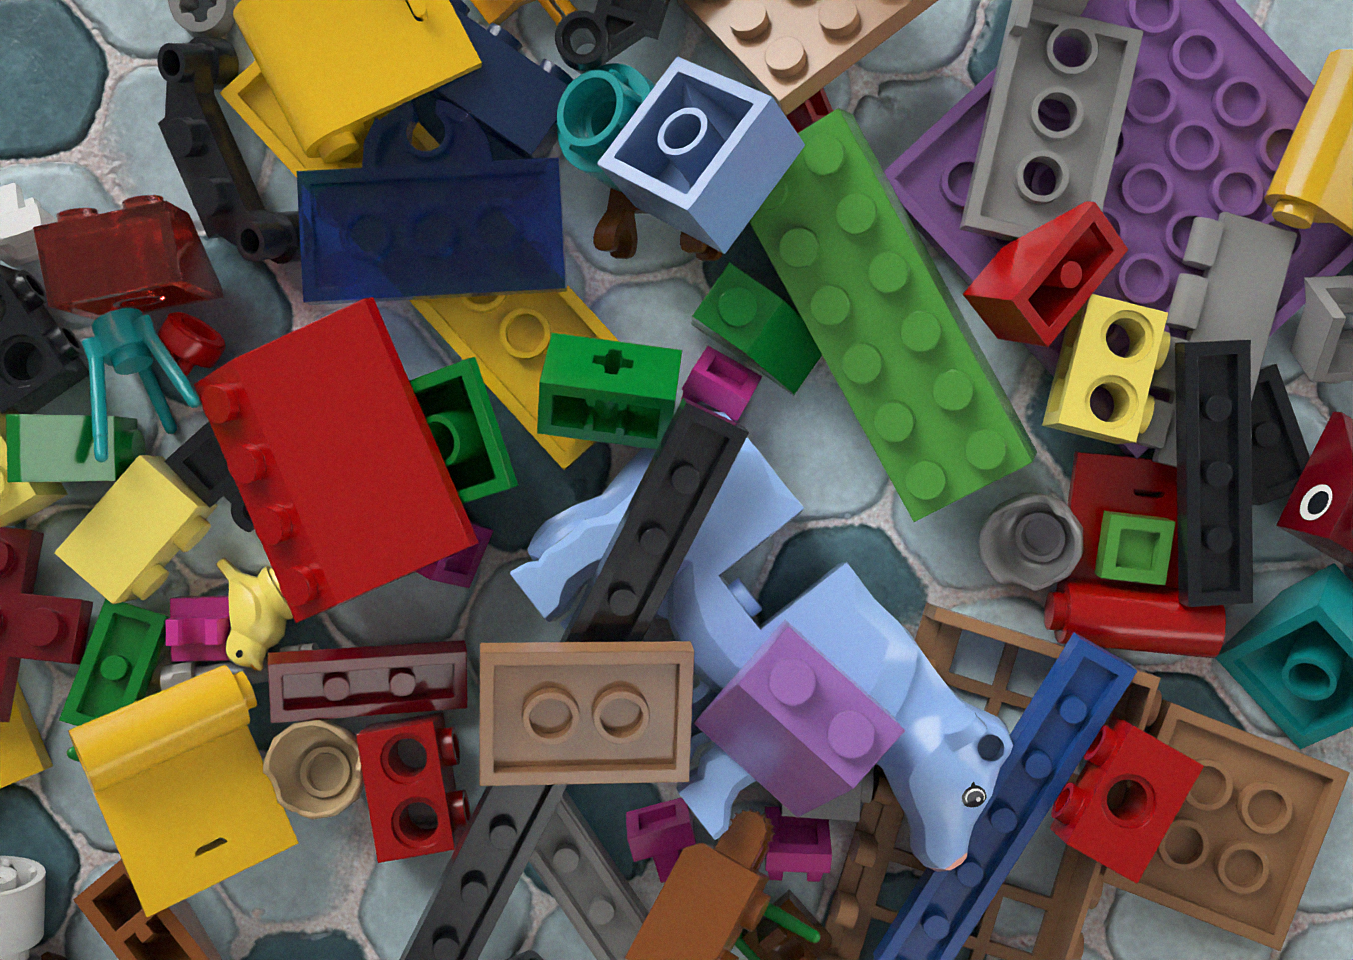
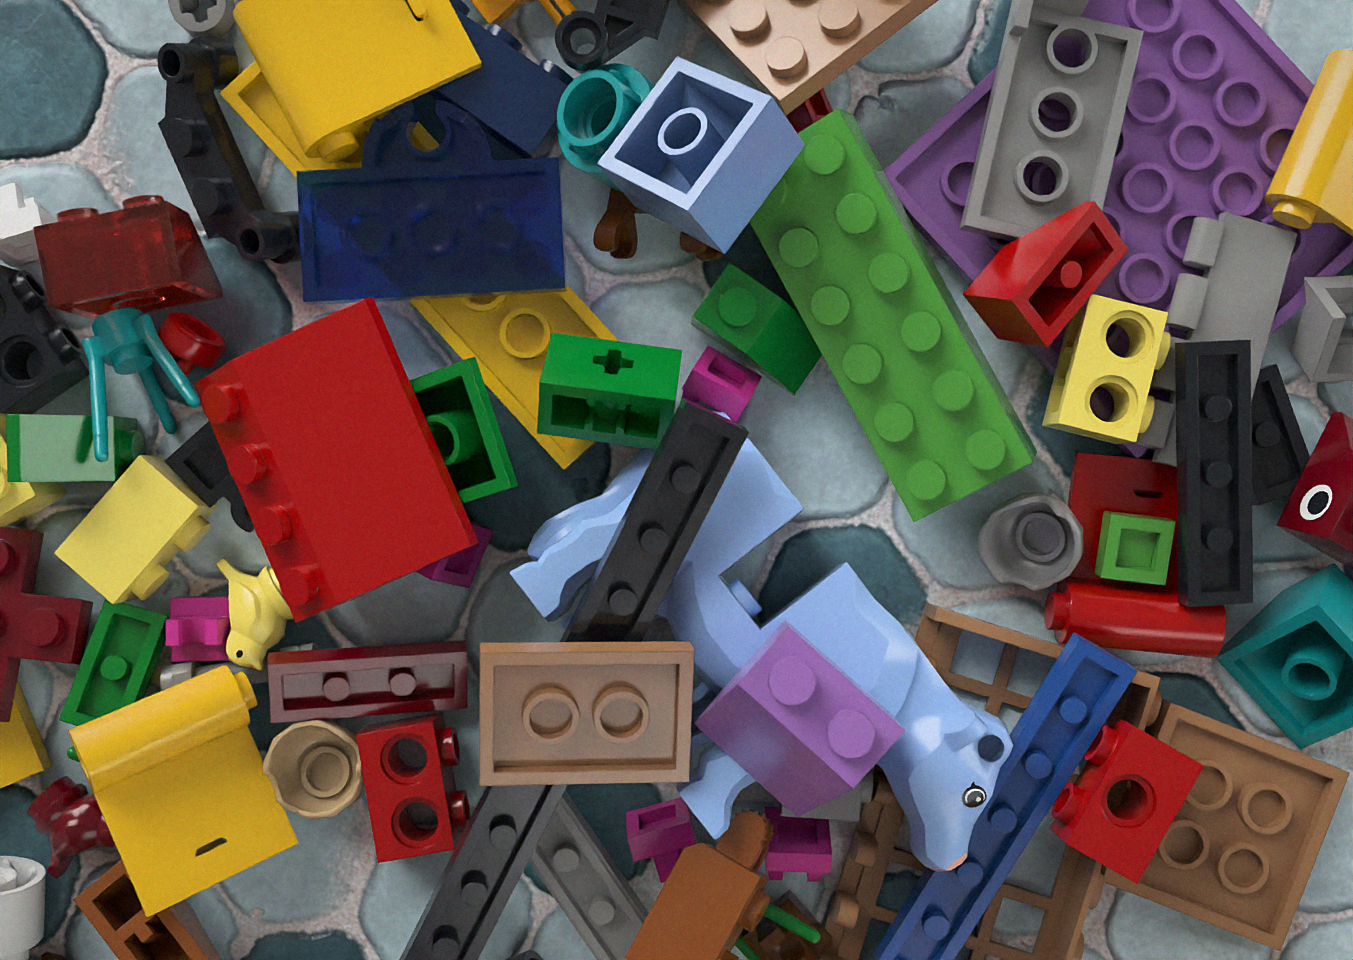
(71, 821): none -> dark red animal

